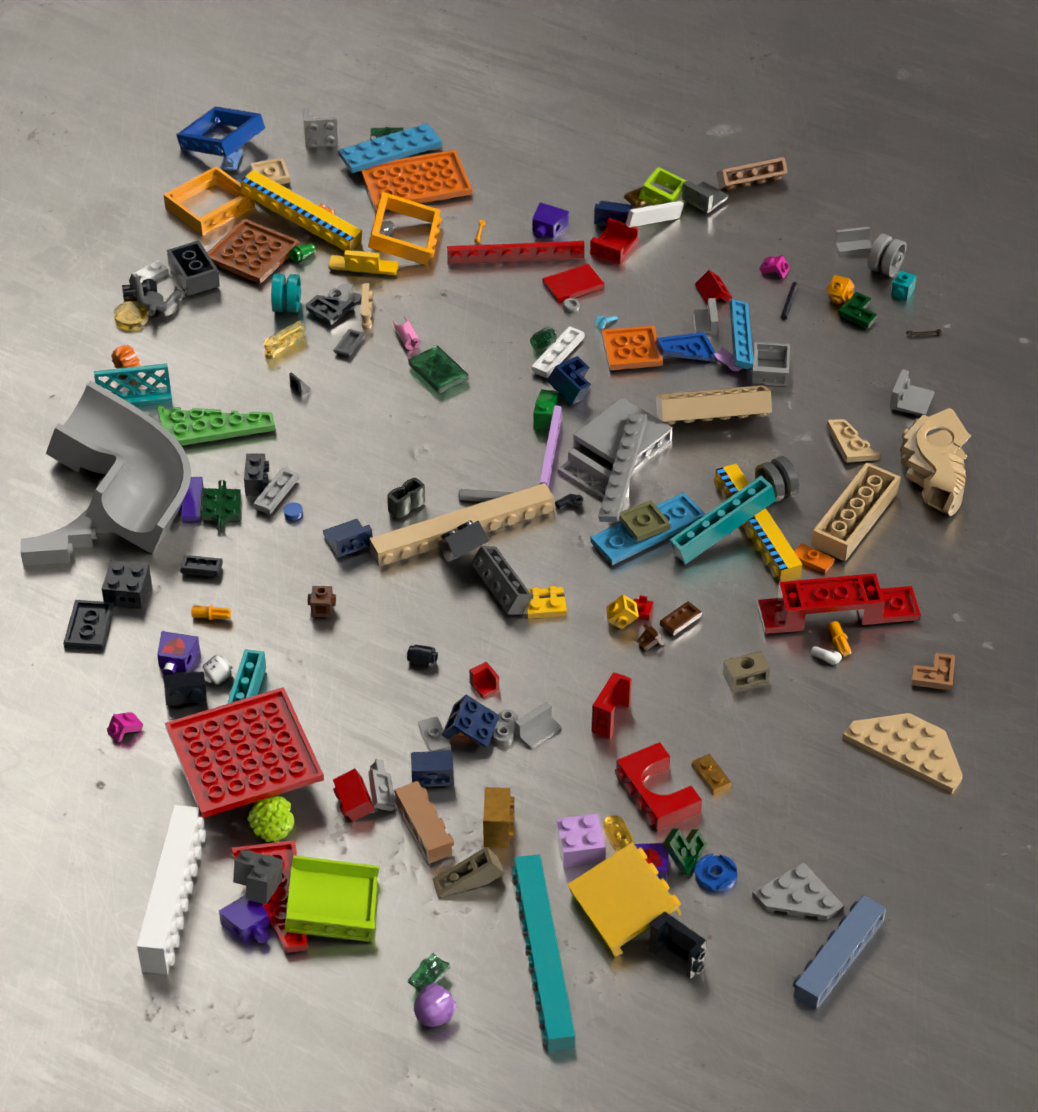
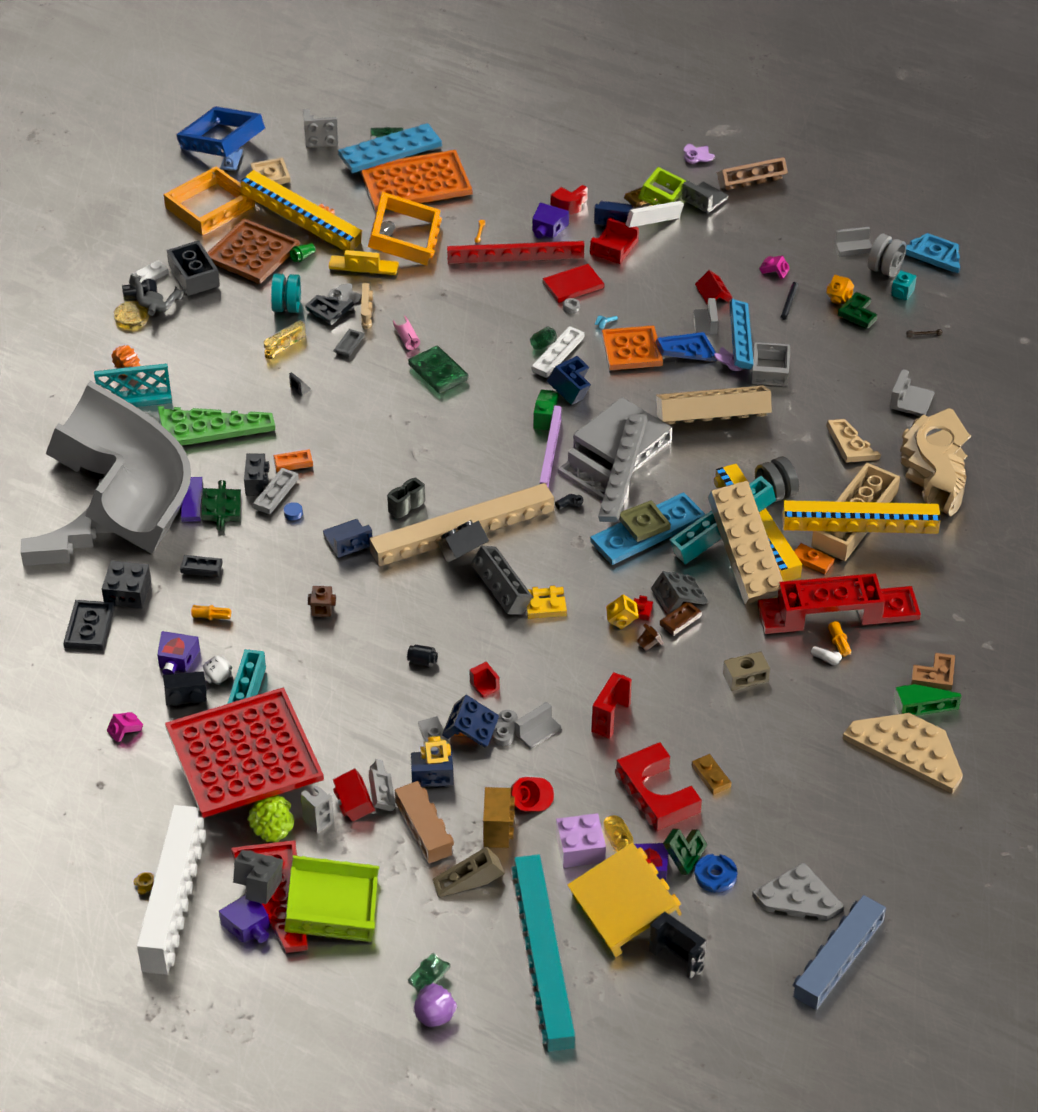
(141, 881): none -> yellow plate
(293, 460): none -> orange plate
(317, 809): none -> light grey hinge
(443, 750): none -> yellow brick
(480, 495): light grey axle -> none
(532, 793): none -> red piece
(569, 200): none -> red brick
(675, 588): none -> dark grey bracket
(699, 154): none -> lavender plate
(745, 542): none -> tan brick
(861, 517): none -> yellow brick
(925, 700): none -> green slope
(935, 251): none -> dark azure wing

